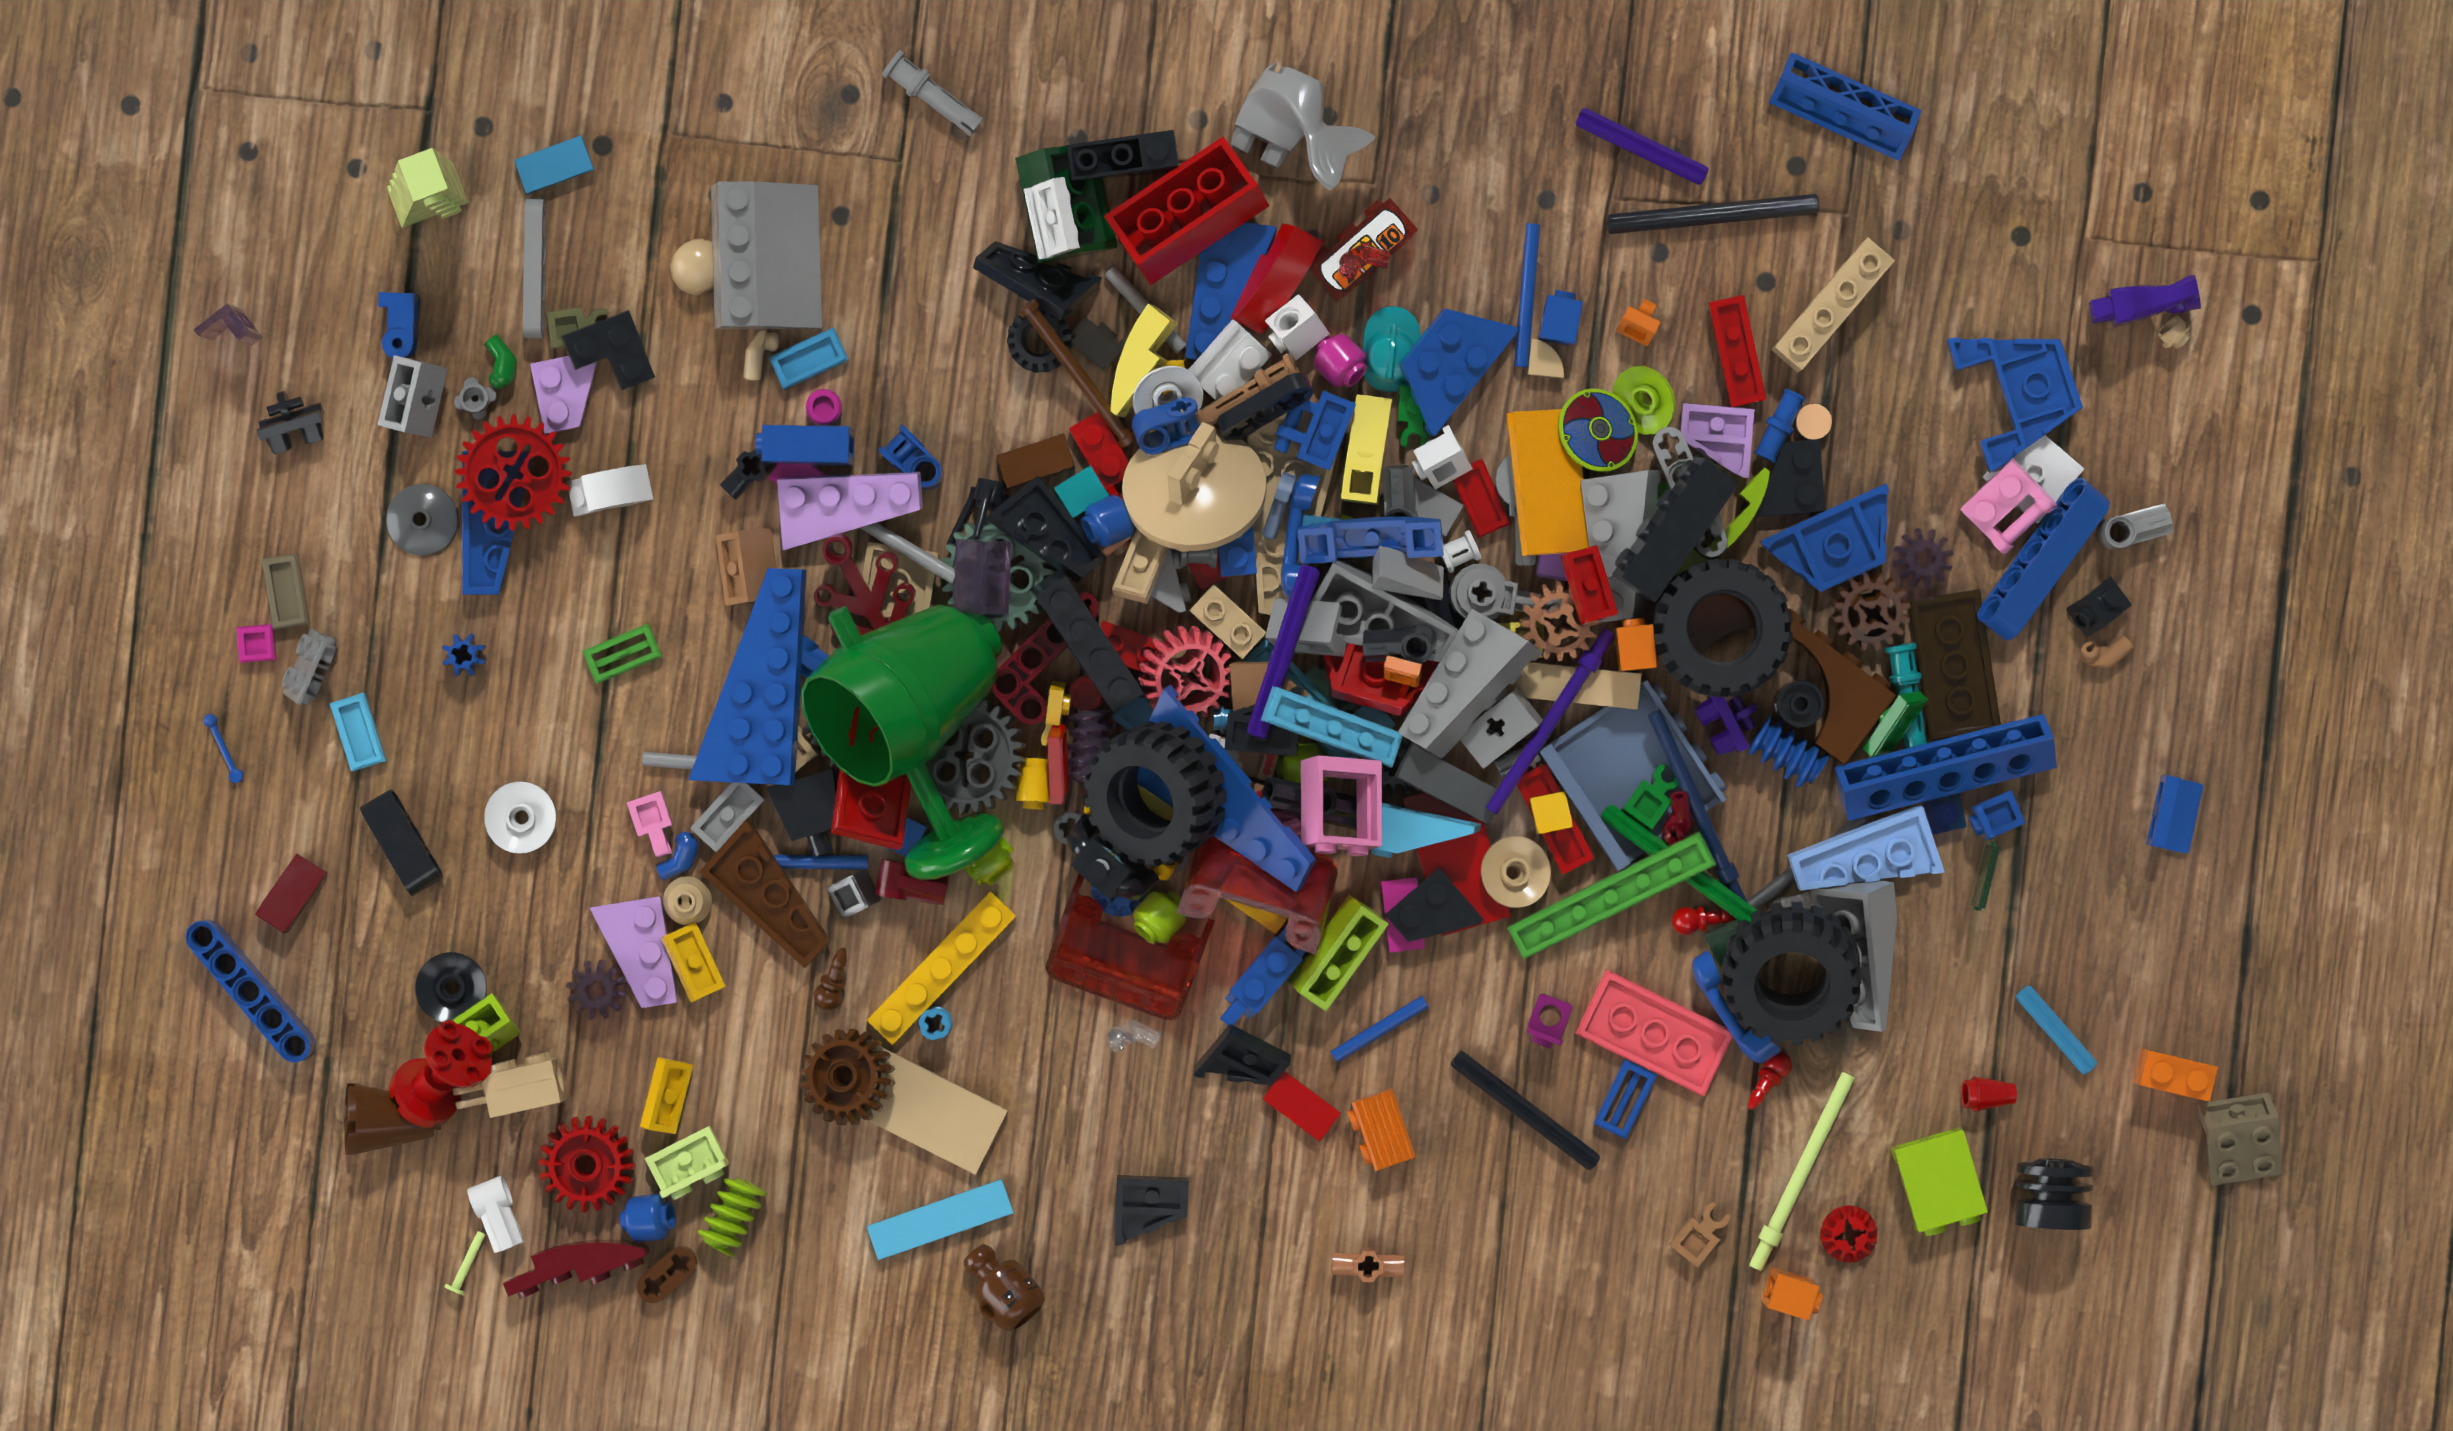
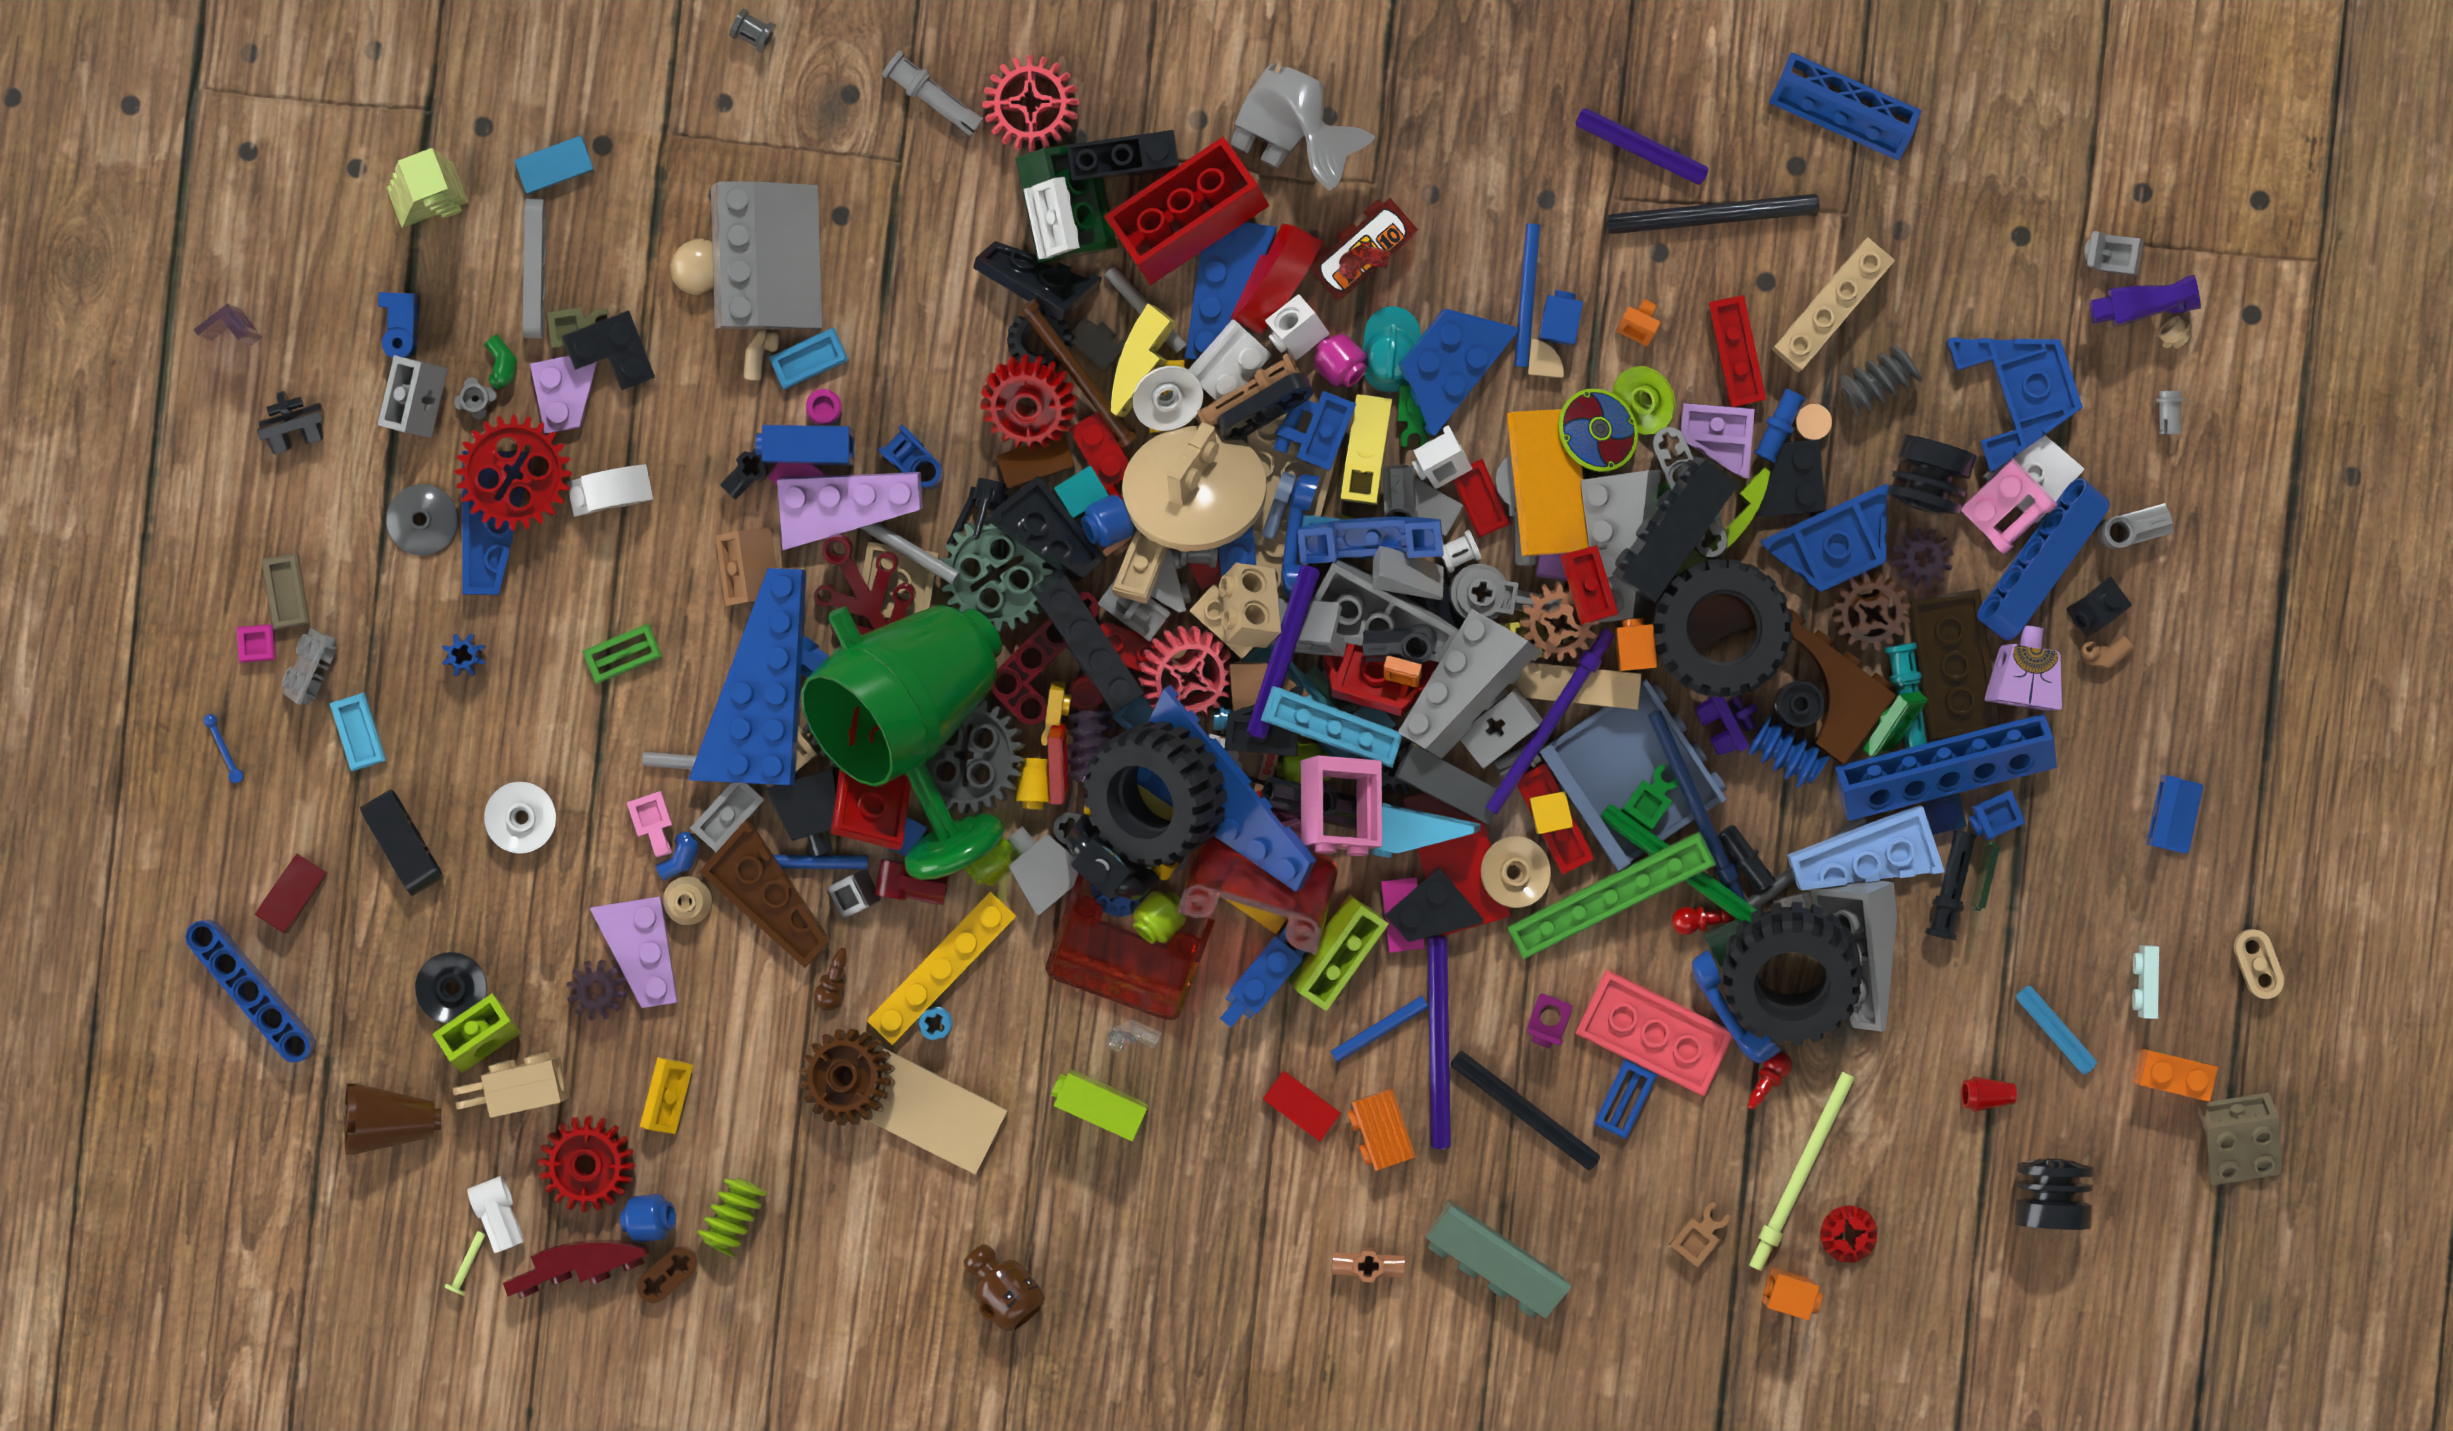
(425, 1085): red piece -> none
(686, 1162): yellowish green bracket -> none
(693, 962): yellow plate -> none
(752, 30): none -> dark grey bush
(940, 1219): medium azure tile -> none
(982, 576): clear purple panel -> none
(1034, 381): none -> red gear
(1041, 869): none -> light grey torso
(1048, 103): none -> coral gear
(1099, 1104): none -> lime brick
(1141, 617): none -> light grey hips
(1148, 1203): black wing -> none
(1168, 425): blue piece -> none
(1243, 1058): black wing -> none
(1250, 605): none -> tan brick
(1439, 1042): none -> dark purple axle
(1497, 1260): none -> sand green slope
(1679, 820): dark red arm -> none
(1746, 858): none -> black axle
(1879, 379): none -> dark grey piece
(1931, 475): none -> black wheel
(1940, 1181): lime panel -> none
(1948, 902): none -> black pin
(2027, 674): none -> lavender torso
(2114, 253): none -> light grey bracket
(2147, 967): none -> light aqua plate
(2170, 412): none -> light grey pin
(2258, 963): none -> tan plate

